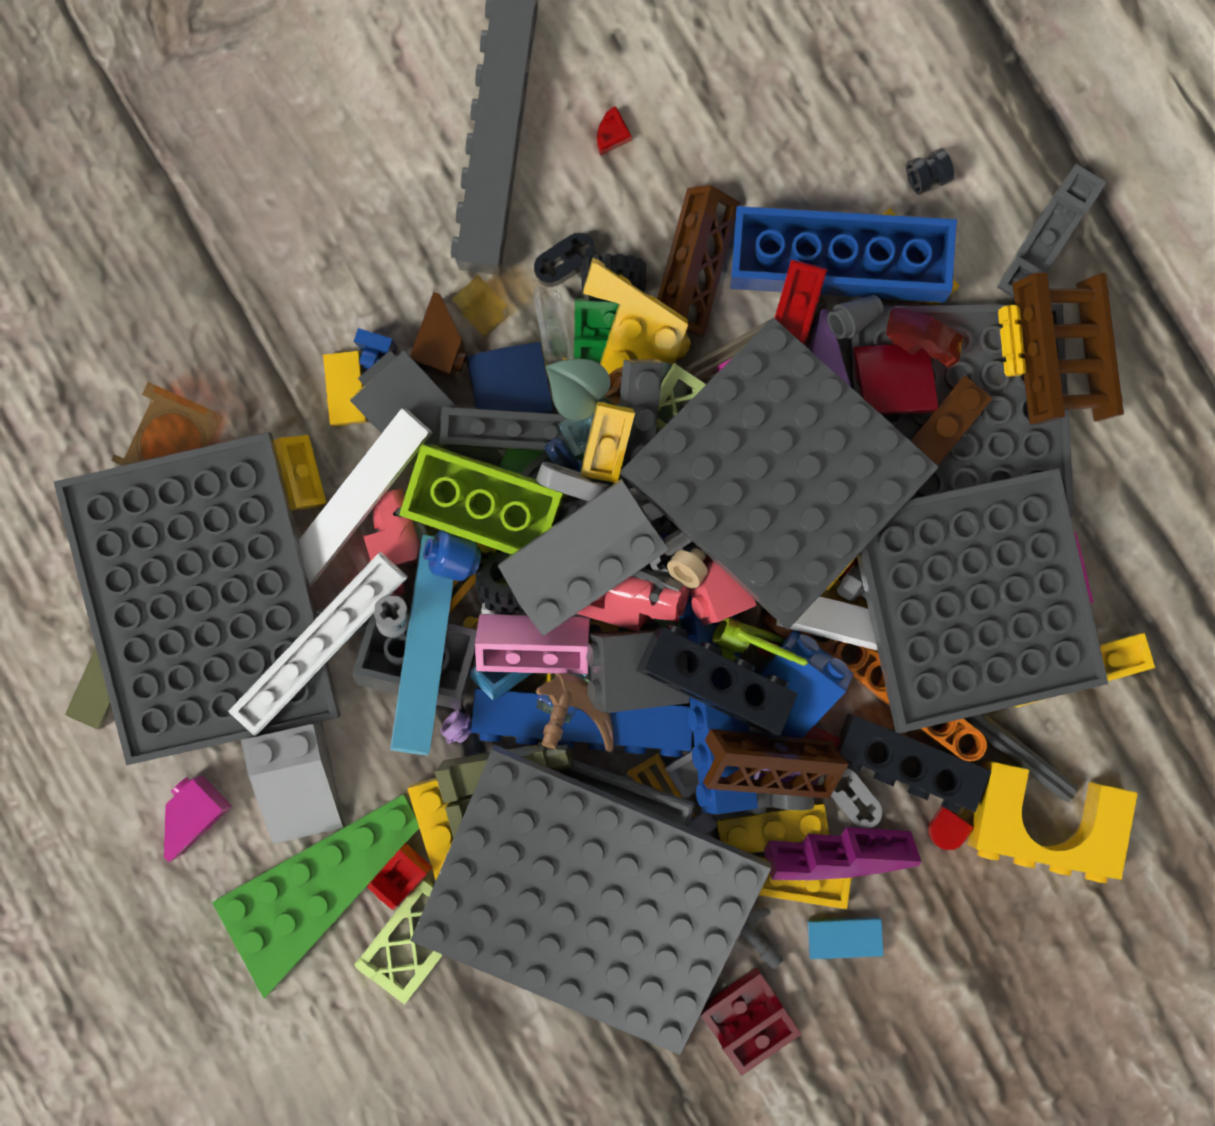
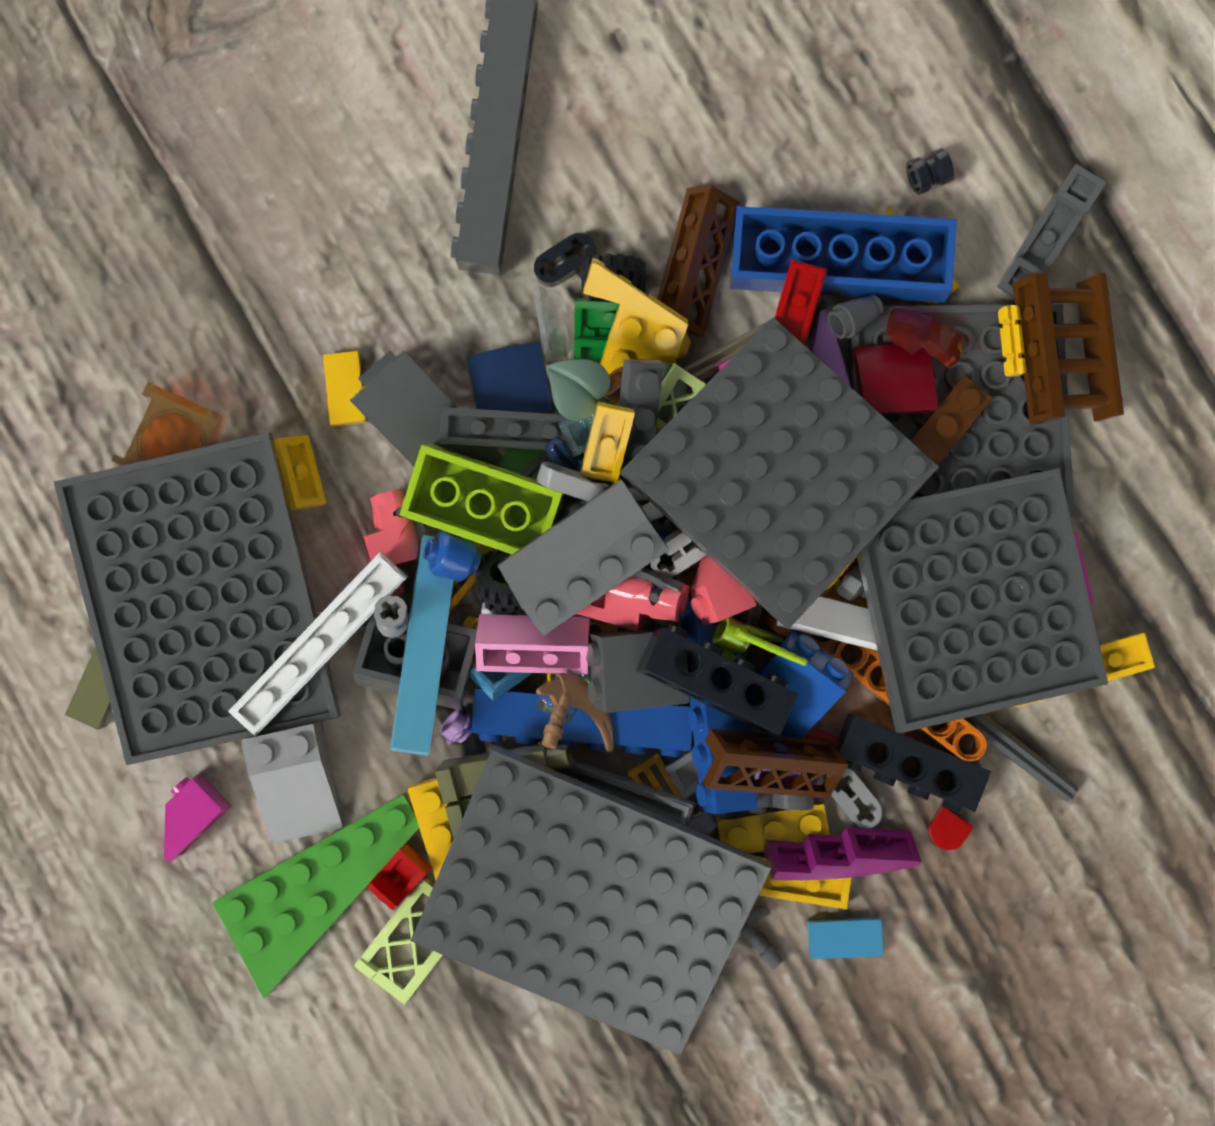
(361, 492): white tile -> none
(373, 347): blue tile -> none
(438, 342): reddish brown slope -> none
(481, 306): clear yellow panel -> none
(612, 132): red tile -> none
(688, 567): tan tile -> none
(749, 1021): dark red slope -> none
(1095, 848): yellow arch -> none

